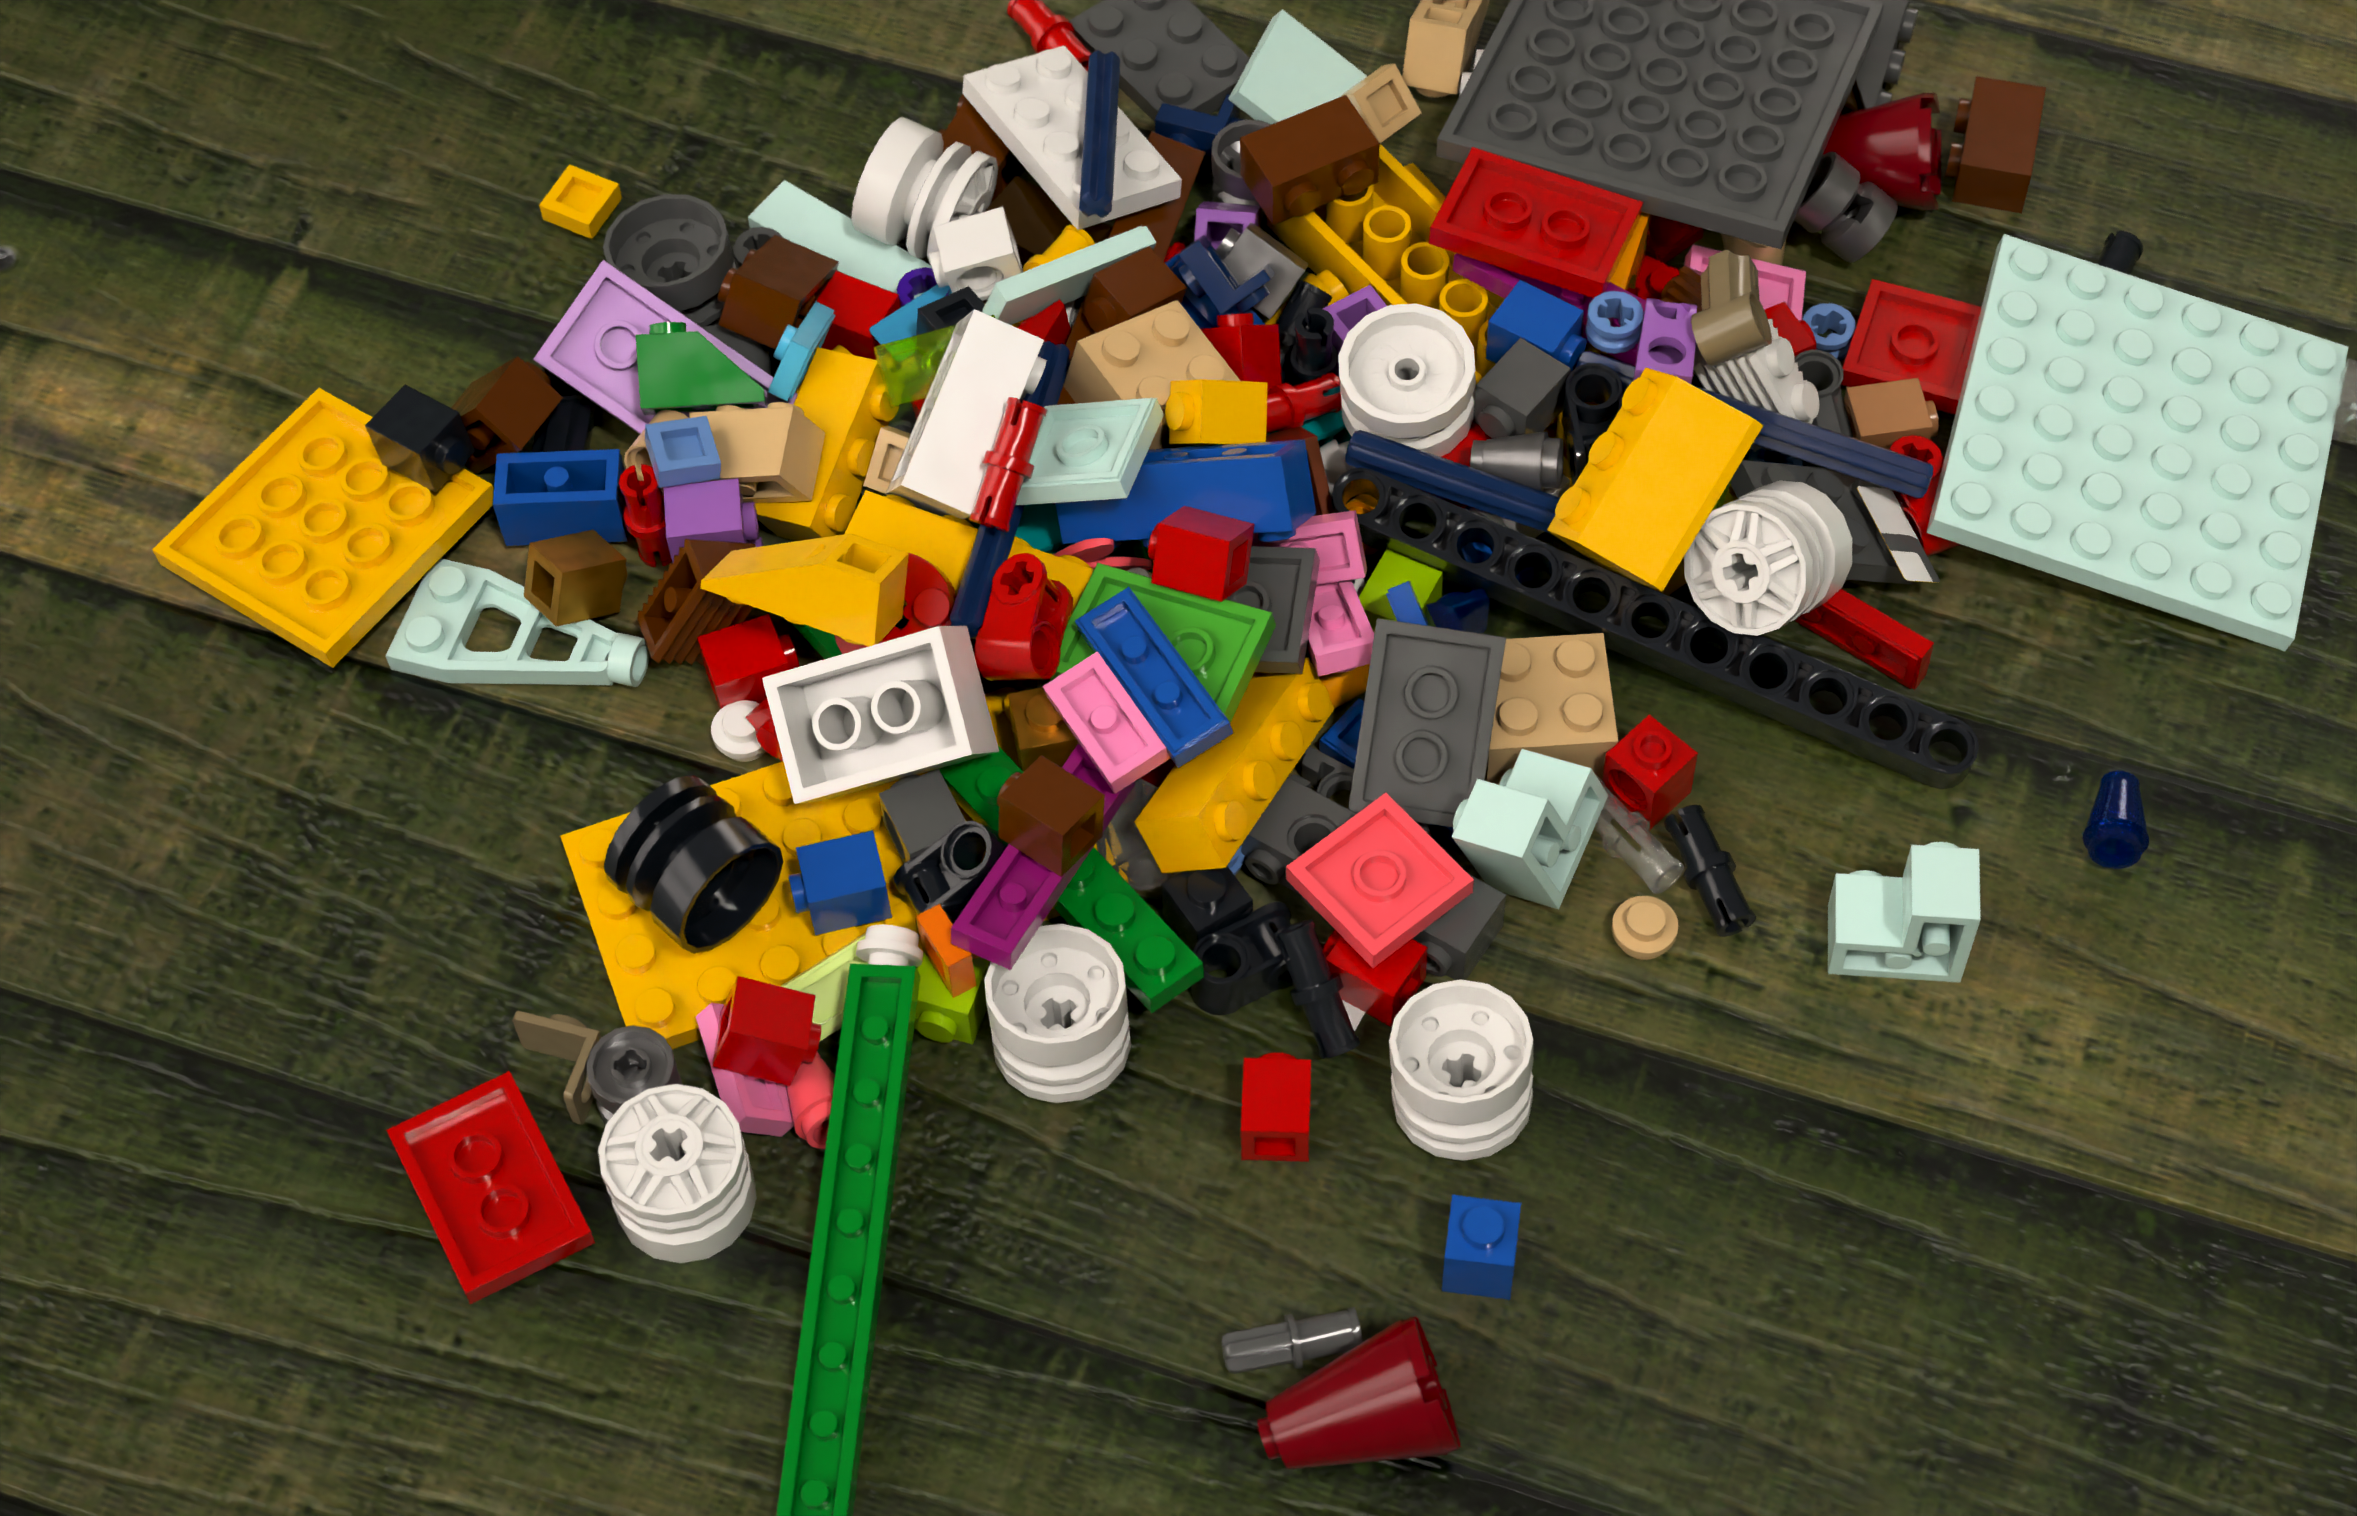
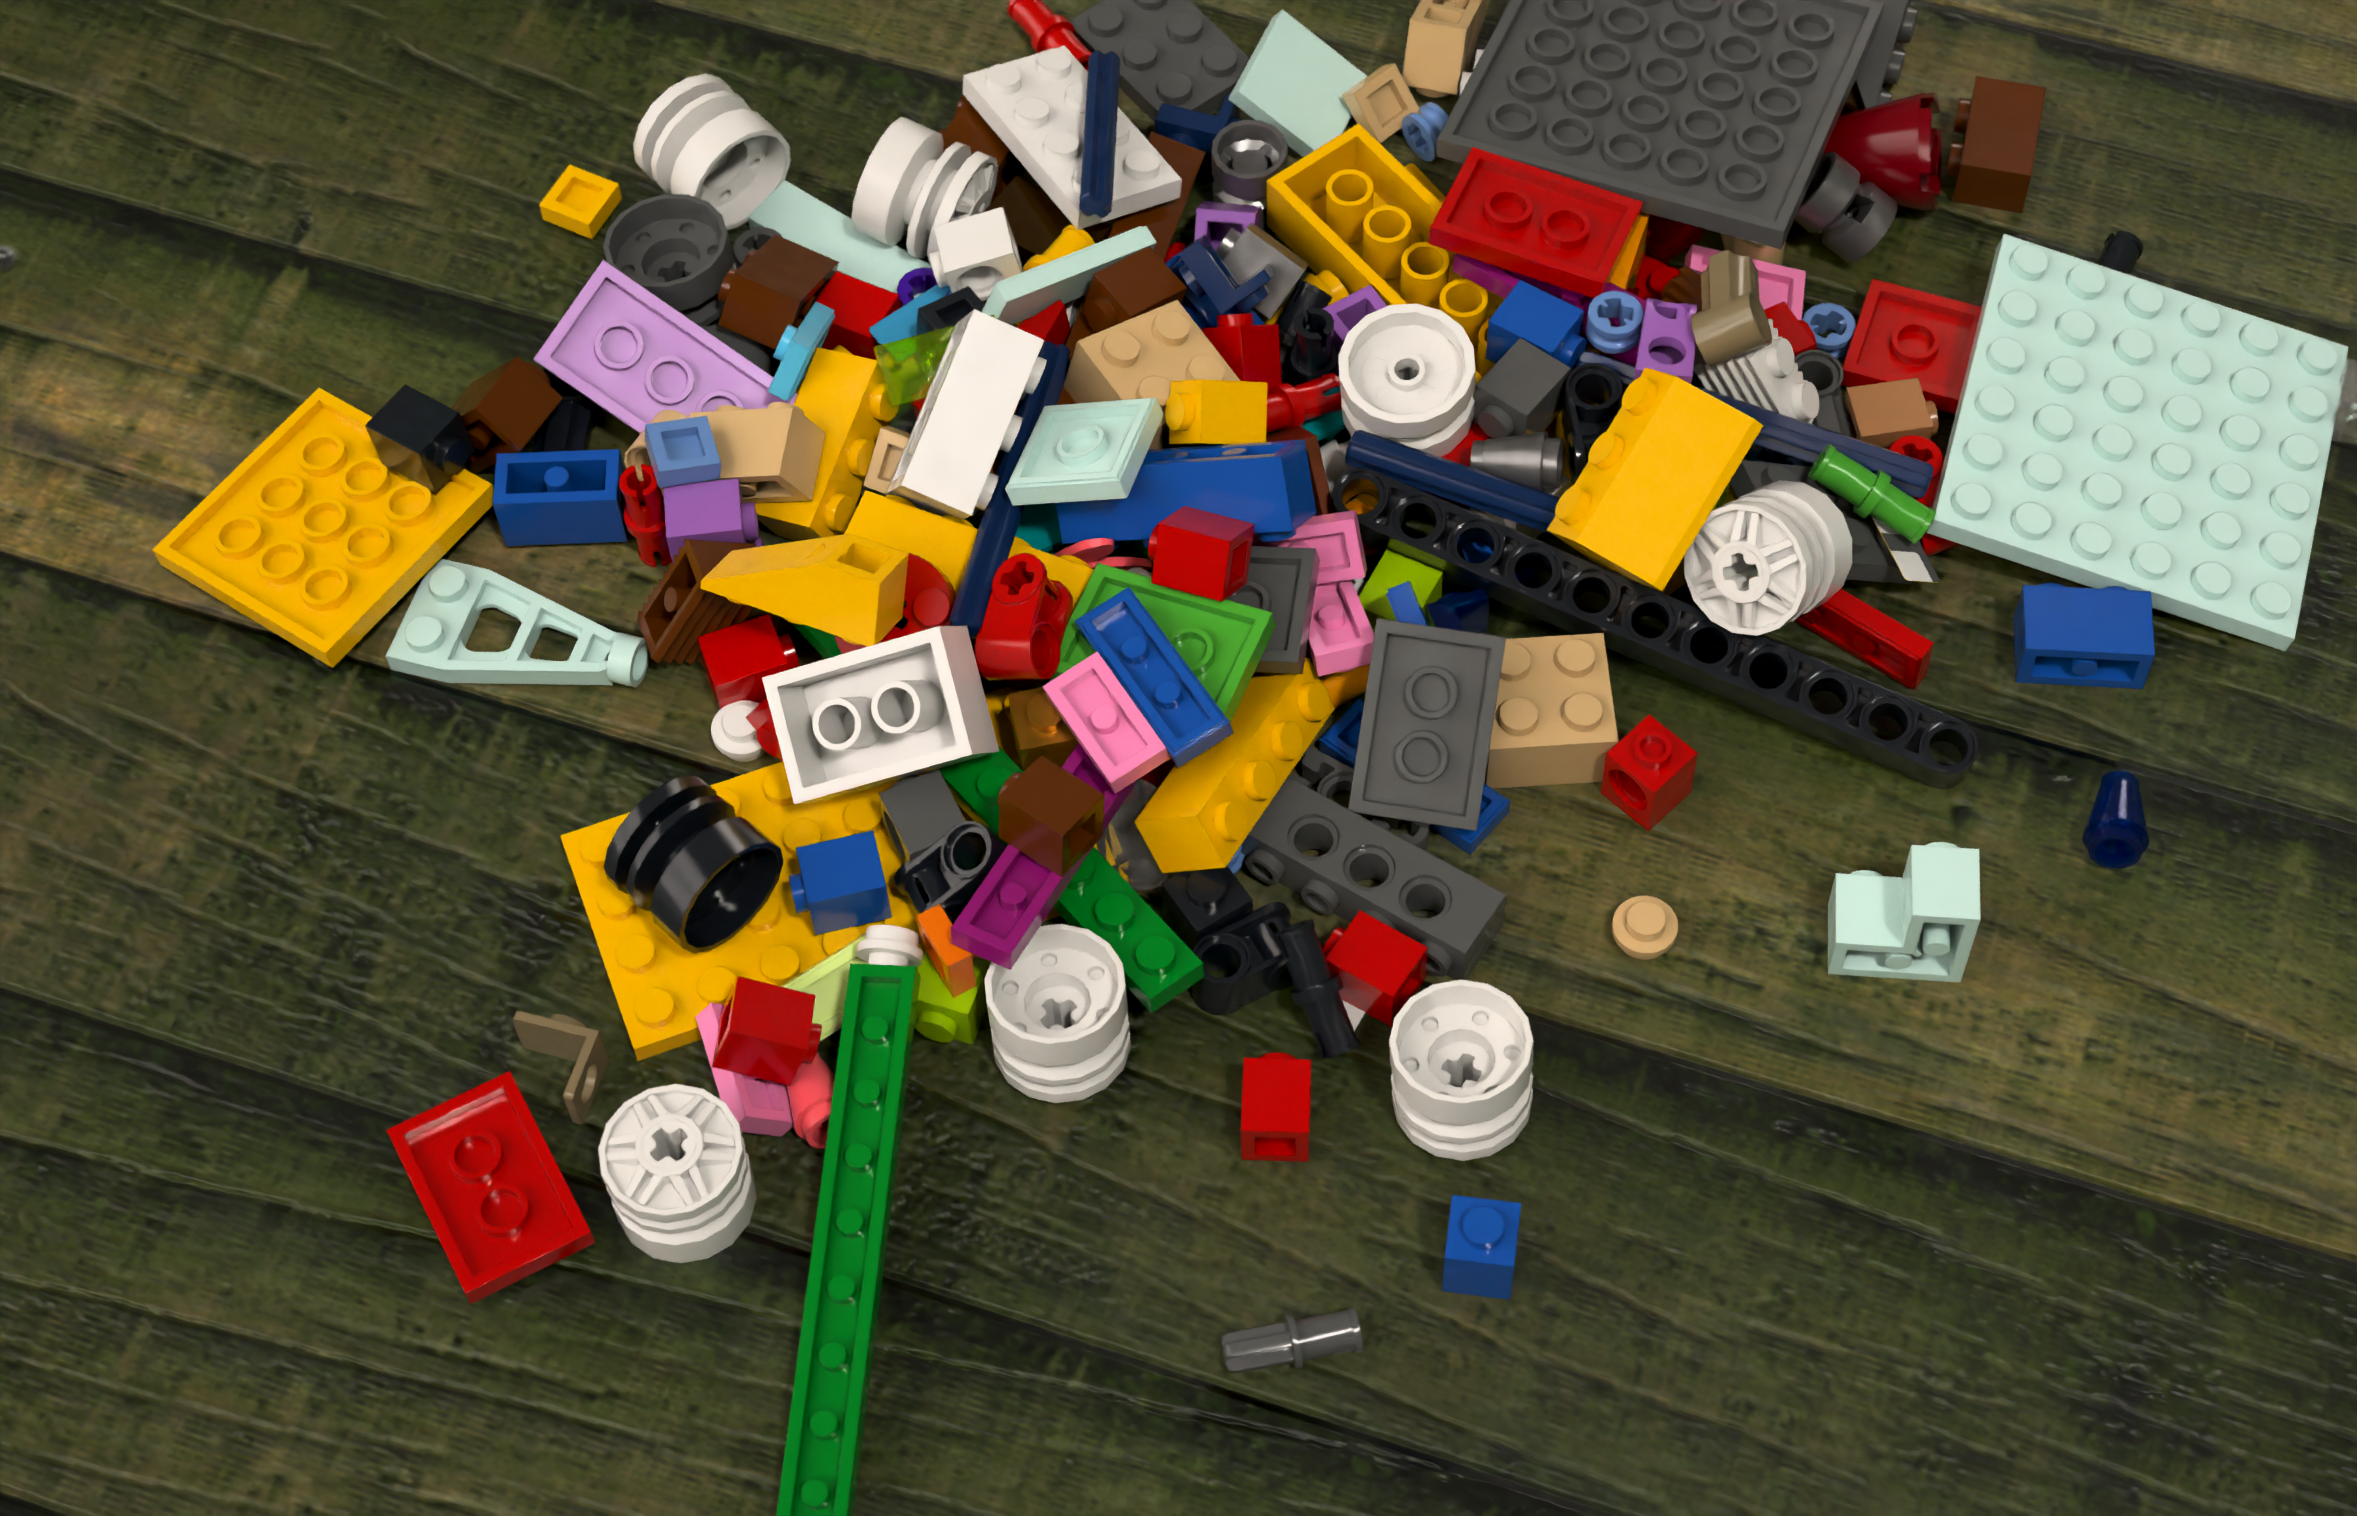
(575, 577): pearl gold brick -> none
(628, 1064): flat silver wheel -> none
(689, 373): green slope -> none
(711, 147): none -> white wheel
(1008, 464): red pin -> none
(1309, 160): reddish brown brick -> none
(1365, 1406): dark red cone -> none
(1379, 879): coral plate -> none
(1423, 130): none -> medium blue bush
(1530, 826): light aqua brick -> none
(1653, 862): clear pin -> none
(1709, 870): black pin -> none
(1872, 494): none -> bright green pin
(2083, 636): none -> blue brick

